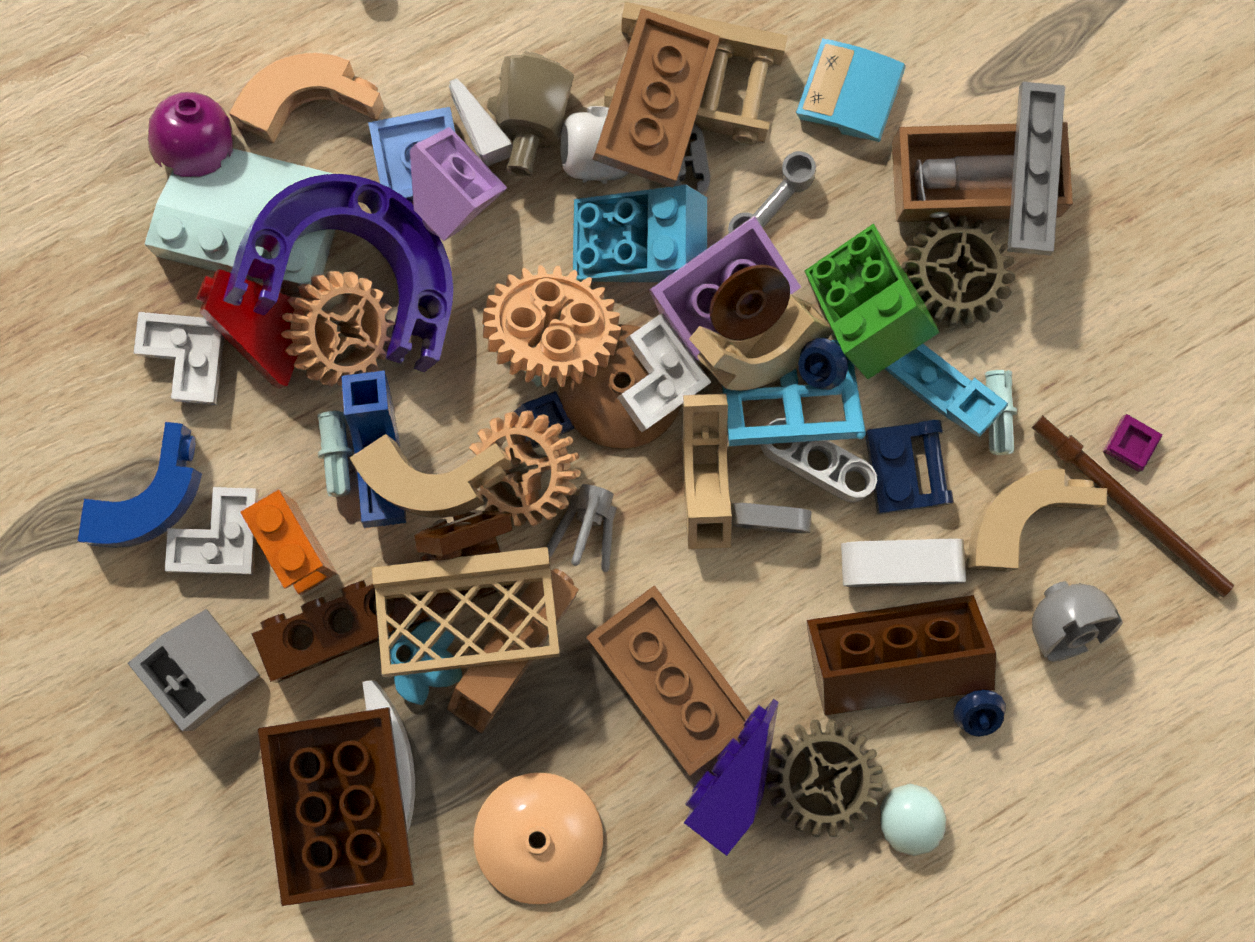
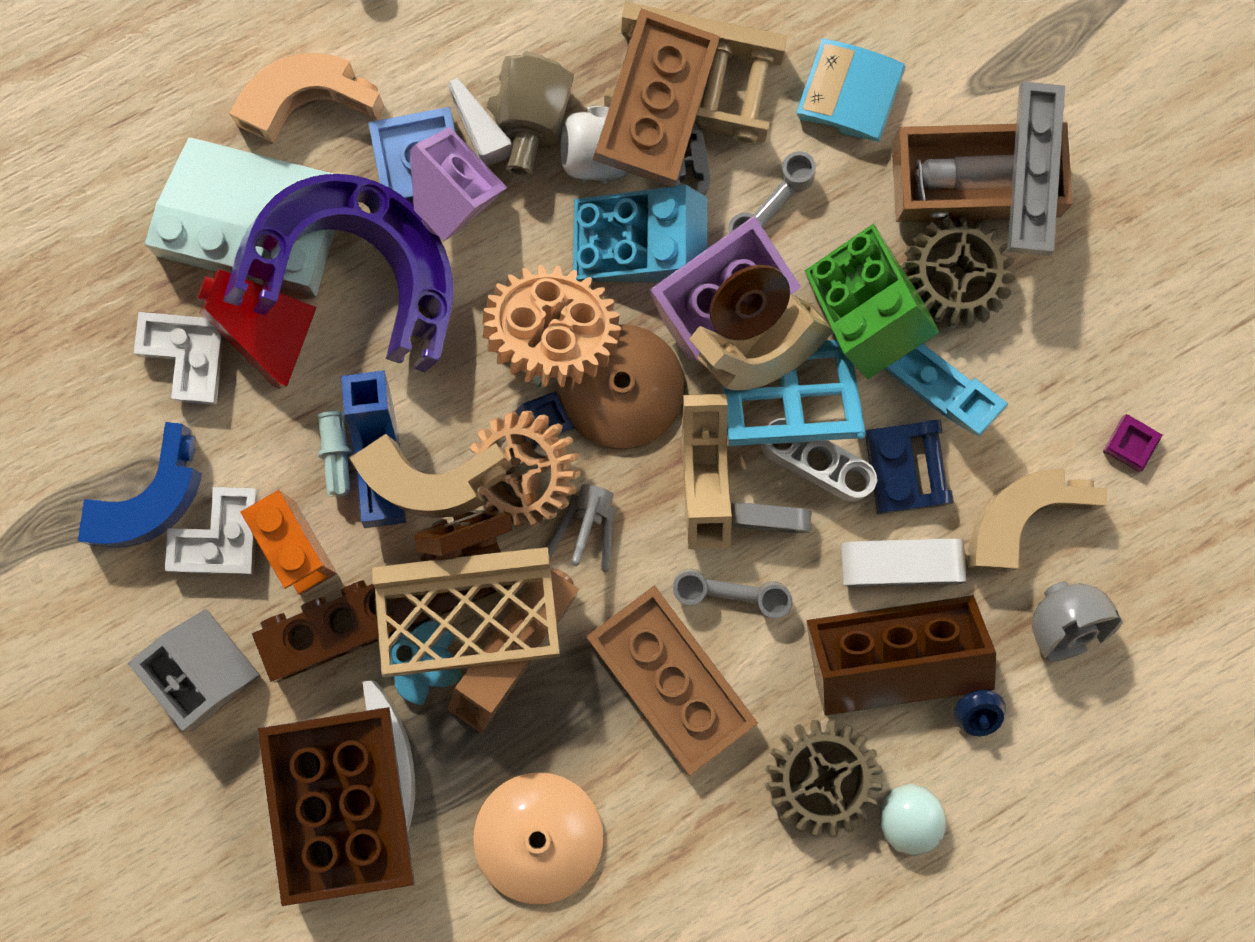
(190, 134): magenta cylinder -> none
(357, 308): light nougat gear -> none
(670, 370): white plate -> none
(728, 801): dark purple slope -> none
(772, 597): none -> light grey bar
(823, 364): dark blue hat -> none
(1001, 430): light aqua axle -> none
(1070, 450): reddish brown bar -> none

